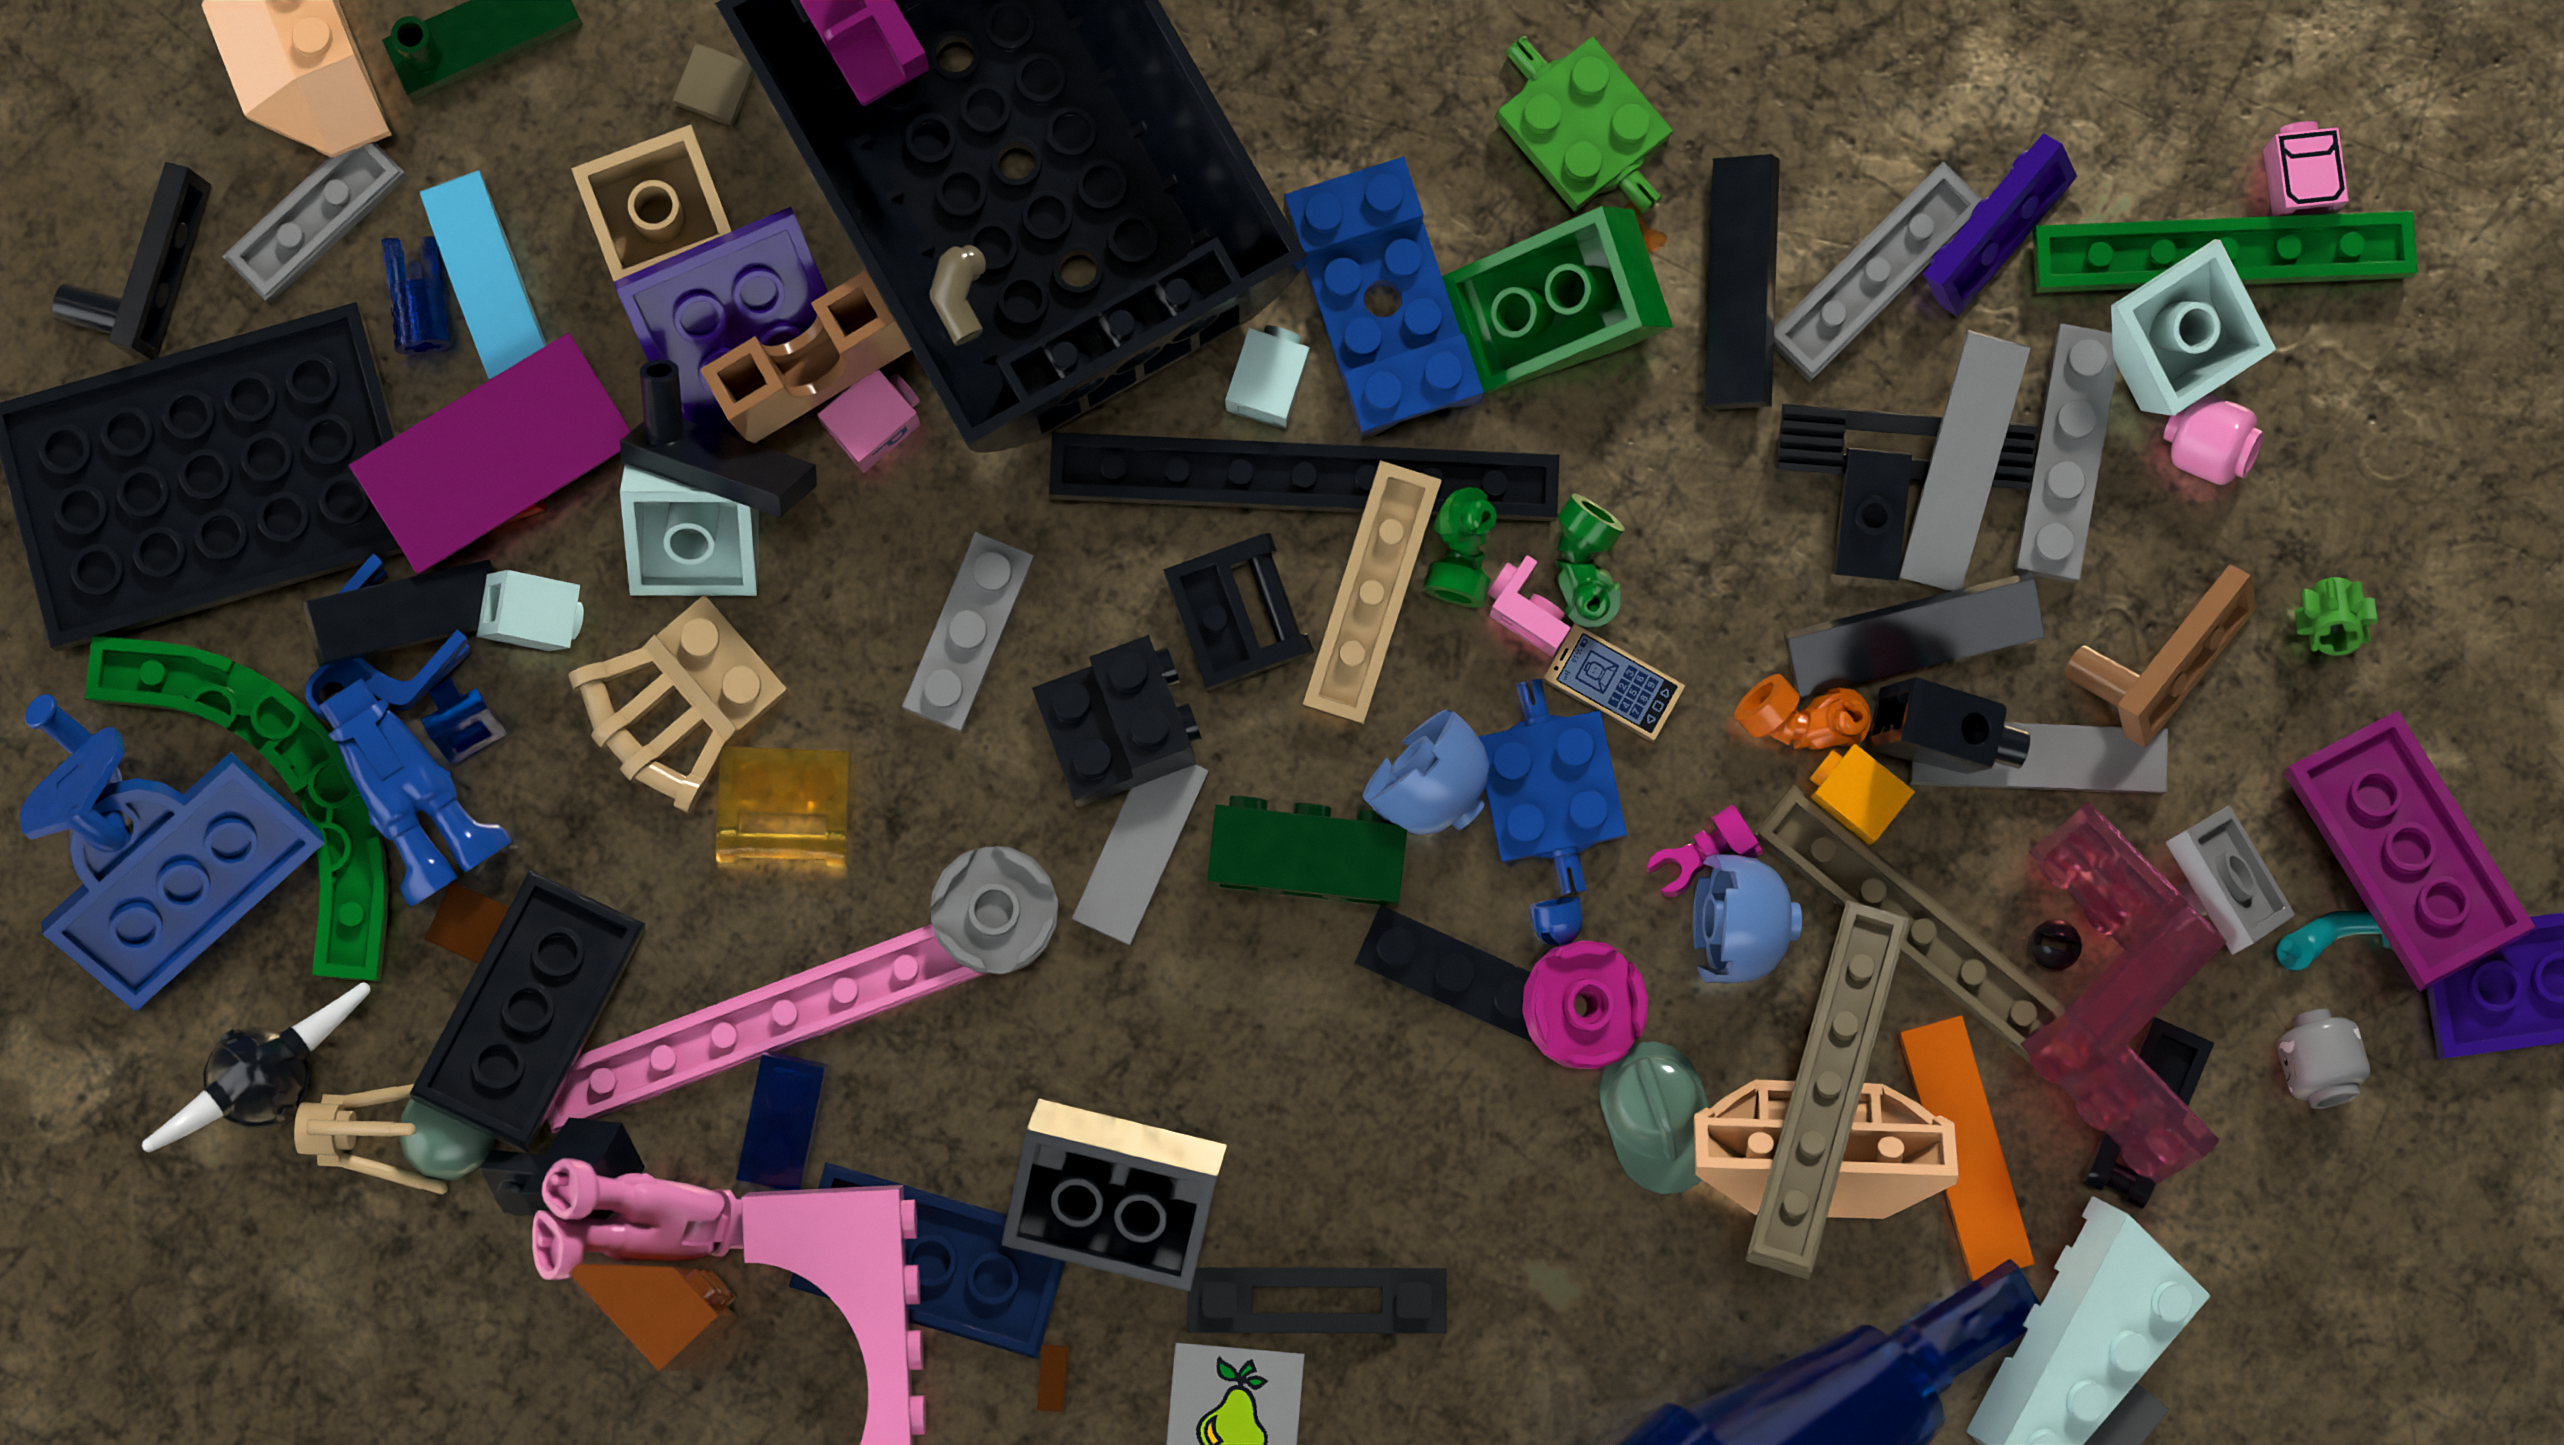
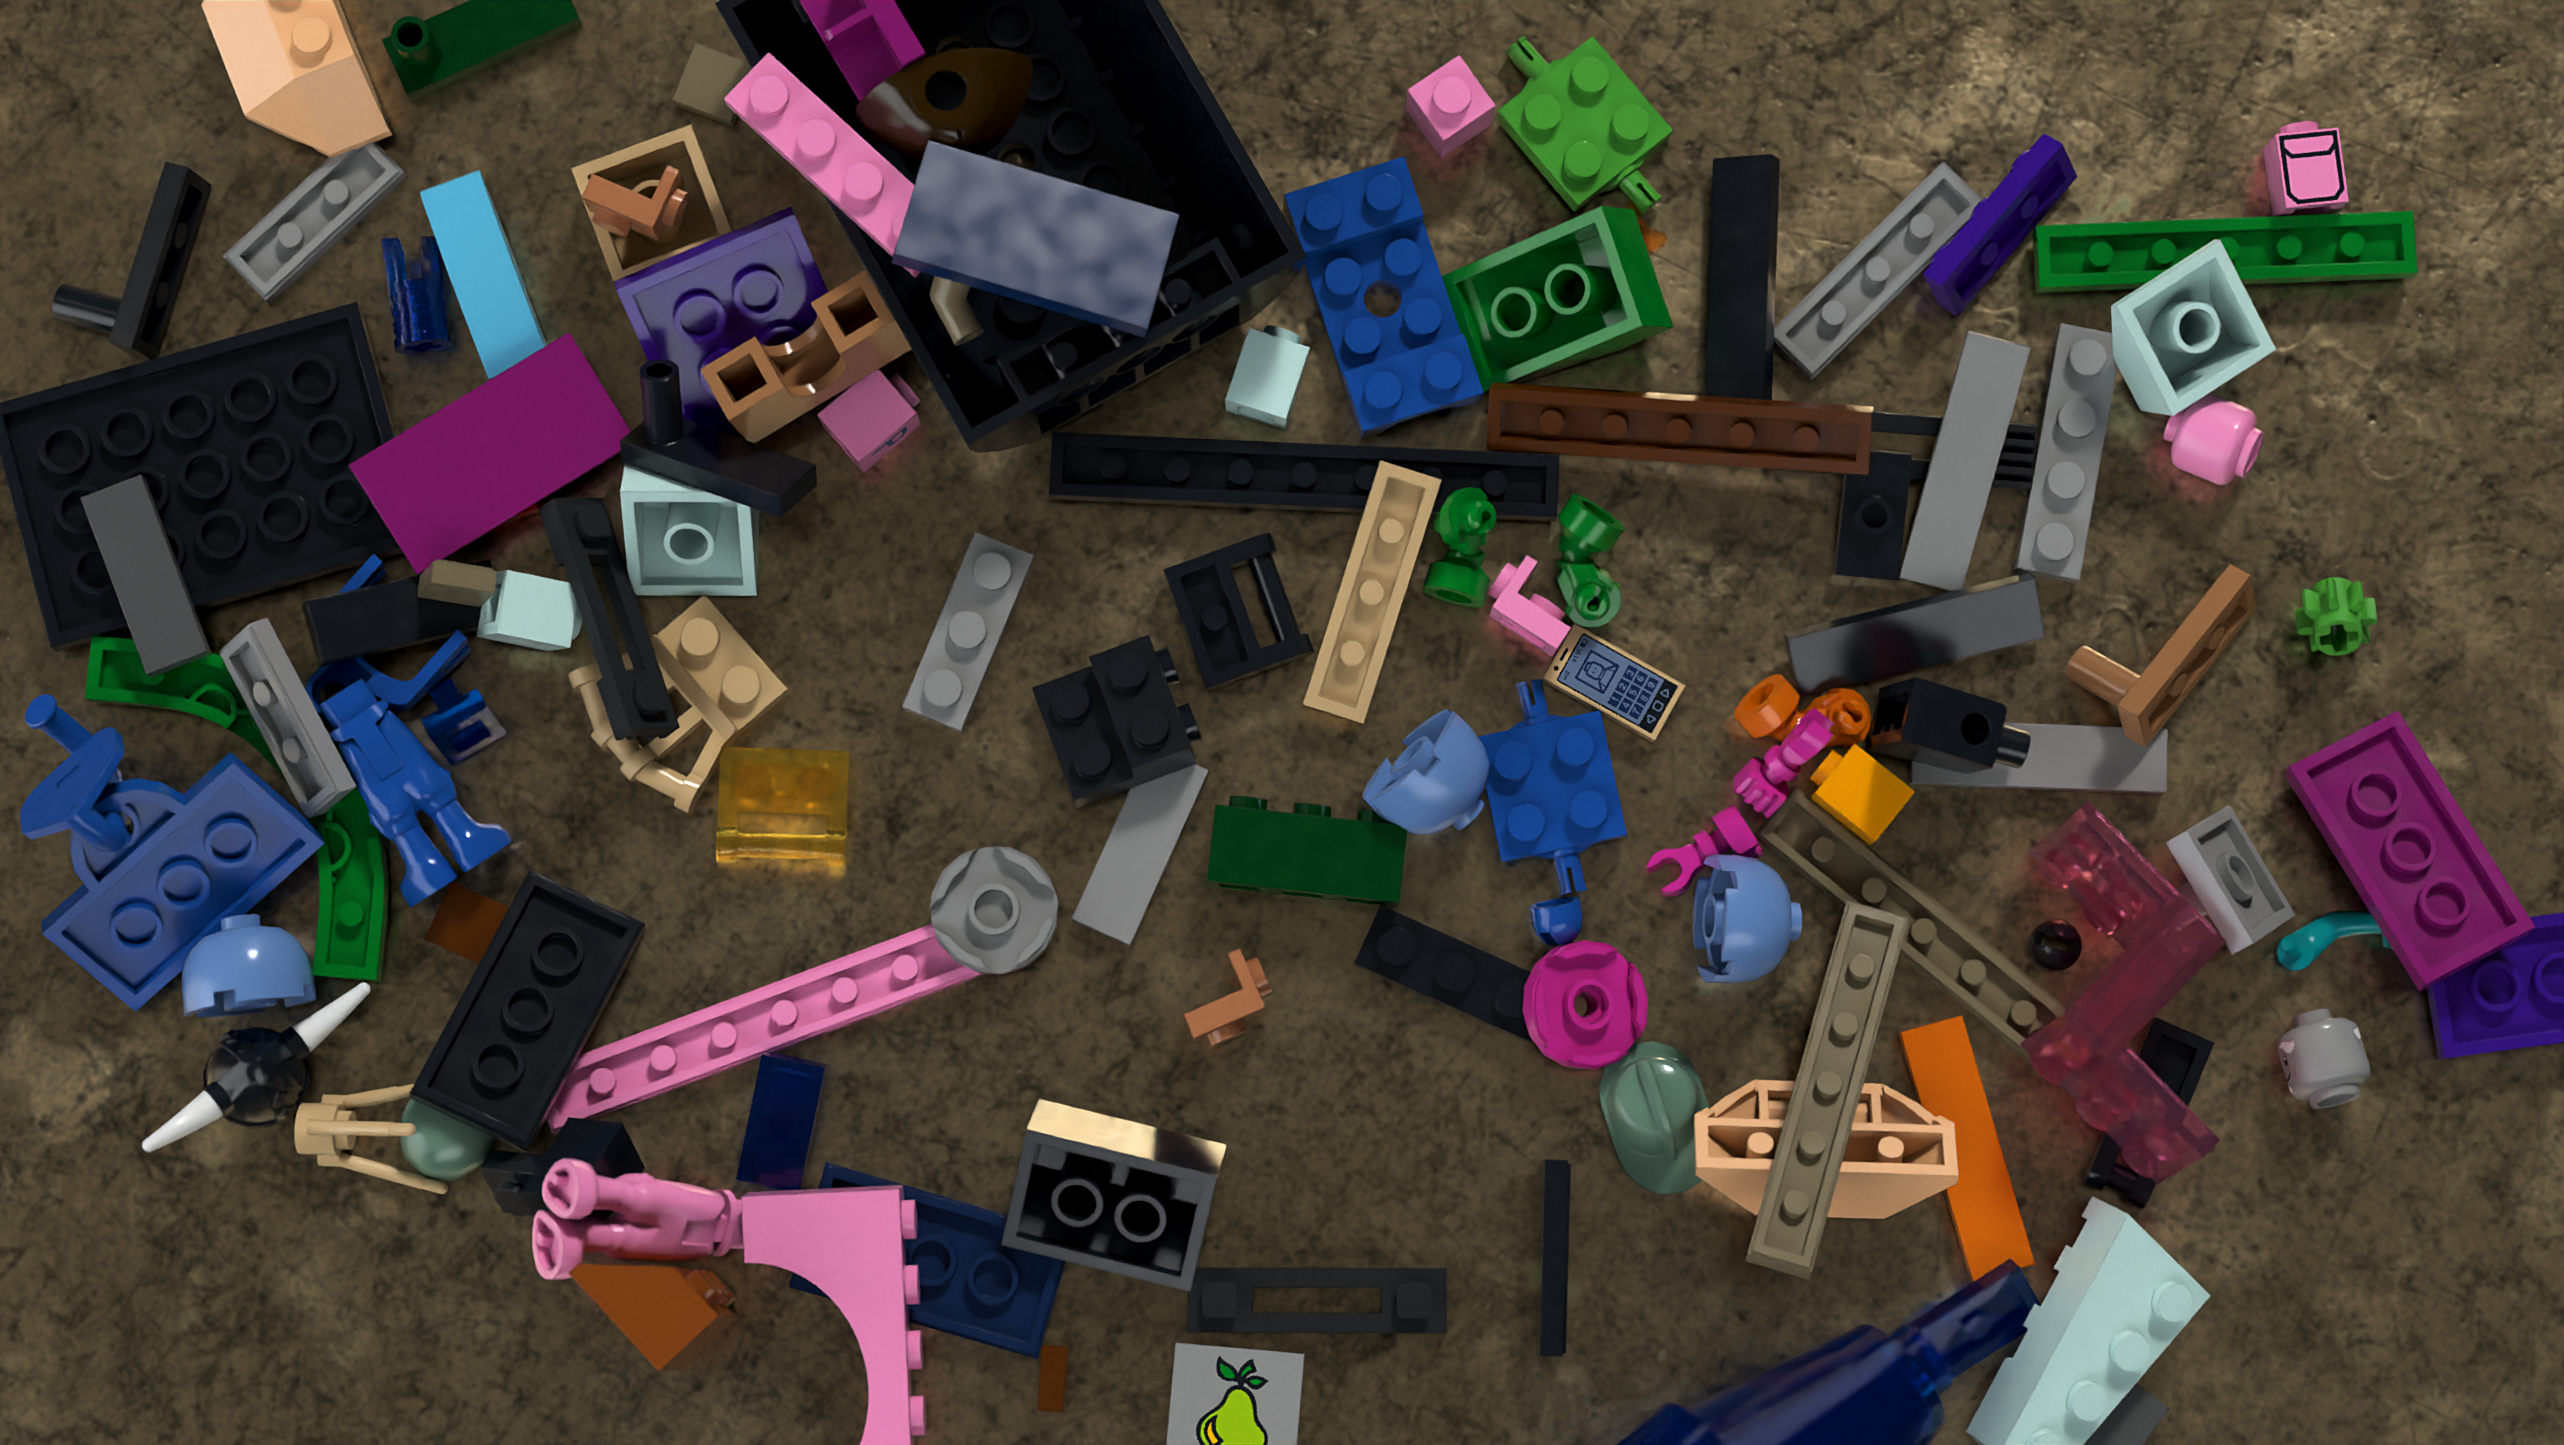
(145, 576): none -> dark grey tile
(245, 970): none -> medium blue cylinder
(287, 718): none -> light grey tile
(457, 583): none -> dark tan tile
(584, 538): none -> black container
(623, 209): none -> nougat bracket
(824, 150): none -> bright pink plate
(905, 120): none -> dark brown piece
(1035, 238): none -> dark blue tile
(1225, 1017): none -> nougat bracket
(1450, 106): none -> bright pink brick
(1553, 1258): none -> black tile
(1680, 428): none -> reddish brown plate
(1765, 781): none -> dark pink piece

